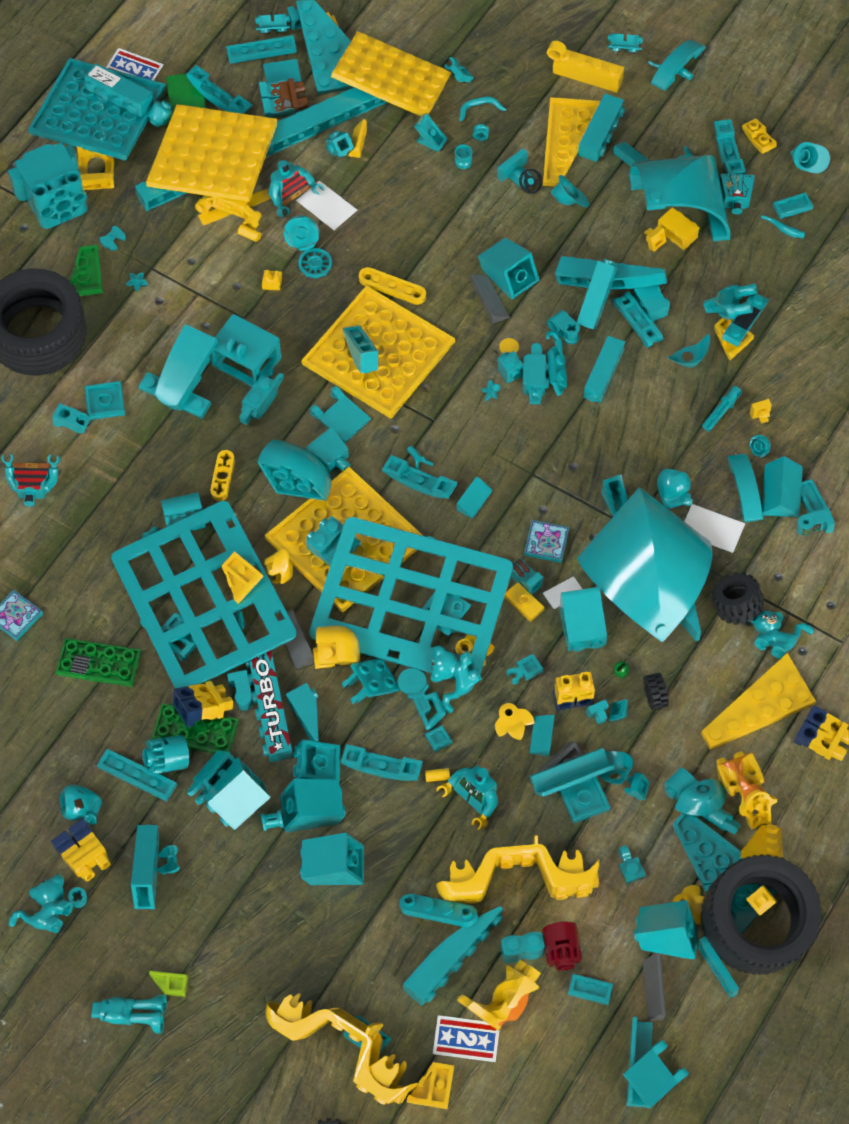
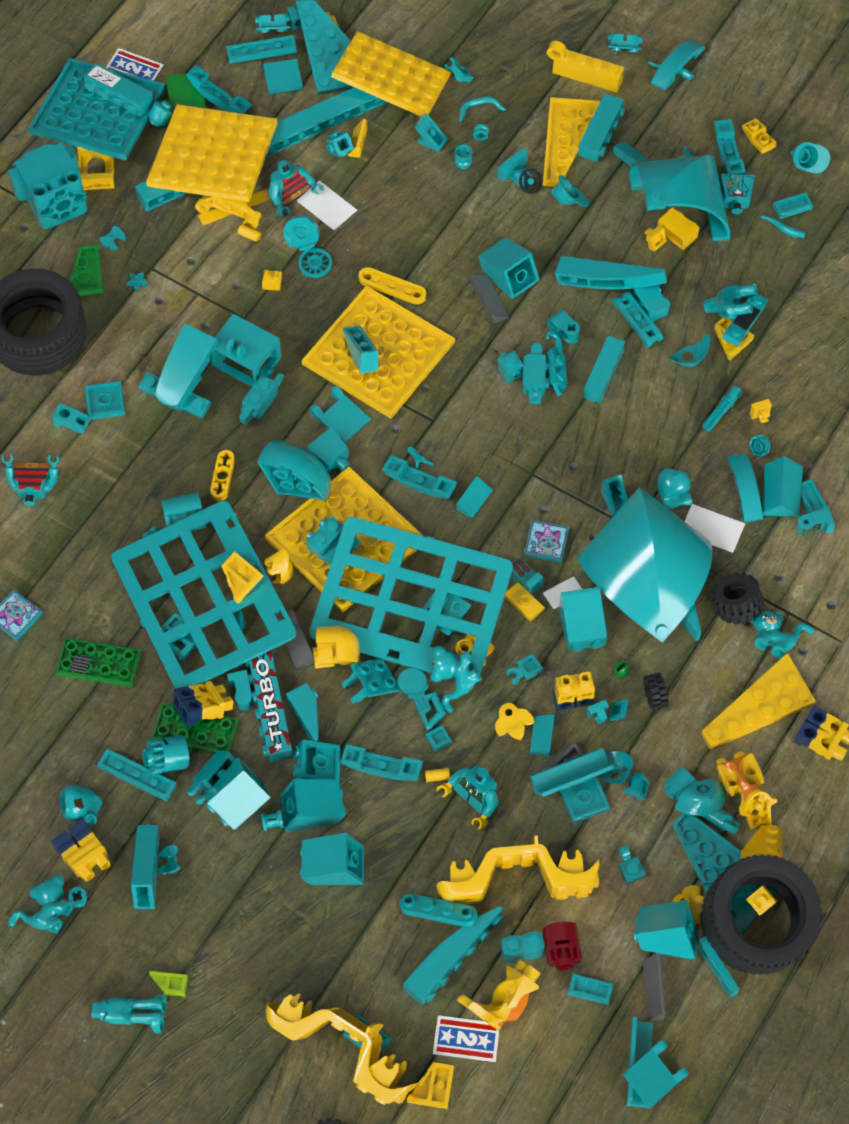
(280, 98): hips -> none
(491, 390): teal plant -> none
(509, 345): yellow sticker -> none
(597, 294): teal brick -> none

